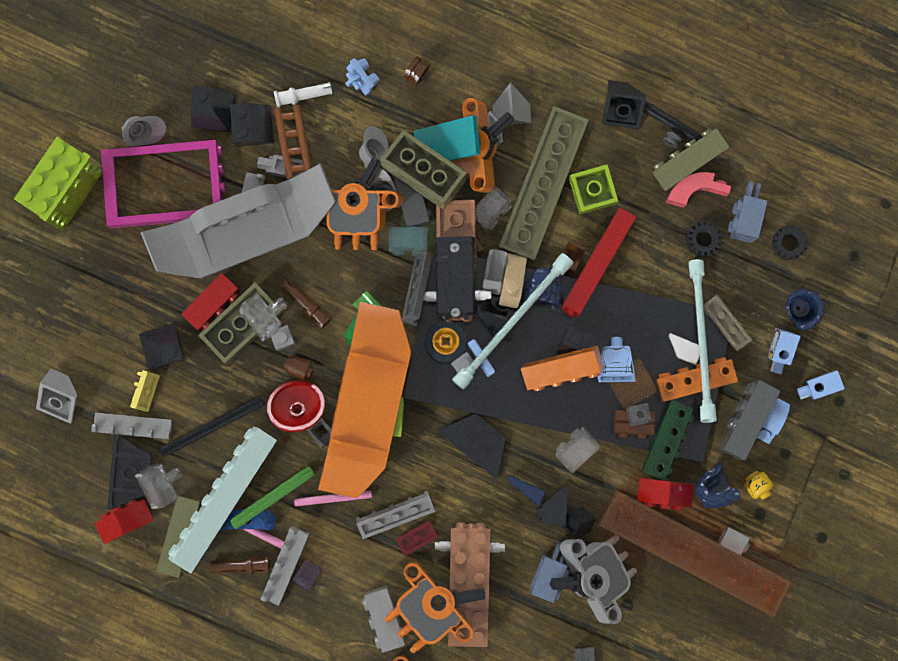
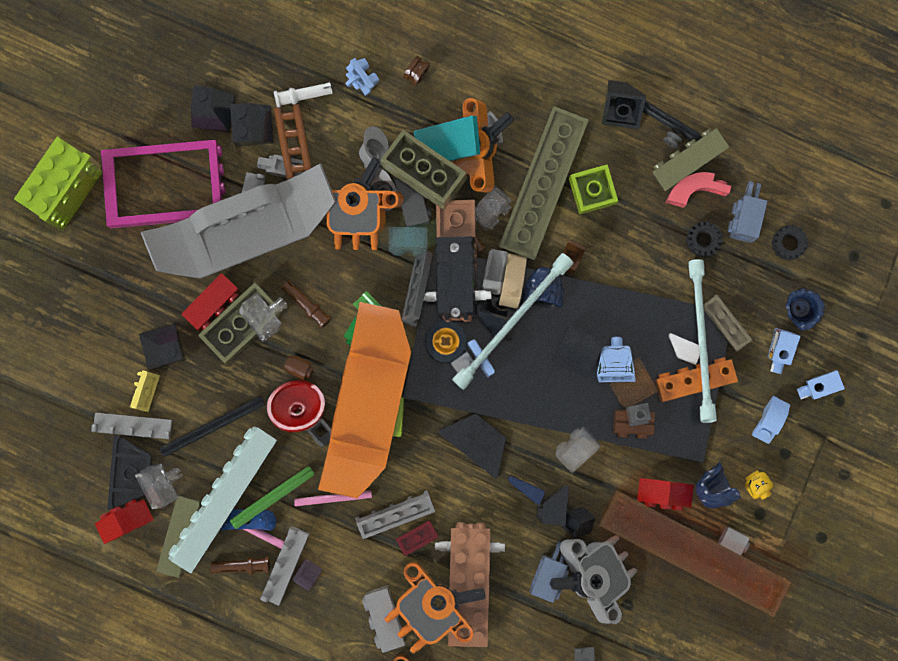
(57, 396): light grey slope -> none
(143, 130): light grey piece -> none
(283, 338): light grey brick -> none
(514, 103): light grey slope -> none
(562, 368): orange brick -> none
(598, 263): red brick -> none
(667, 439): dark green brick -> none
(748, 419): dark grey brick -> none

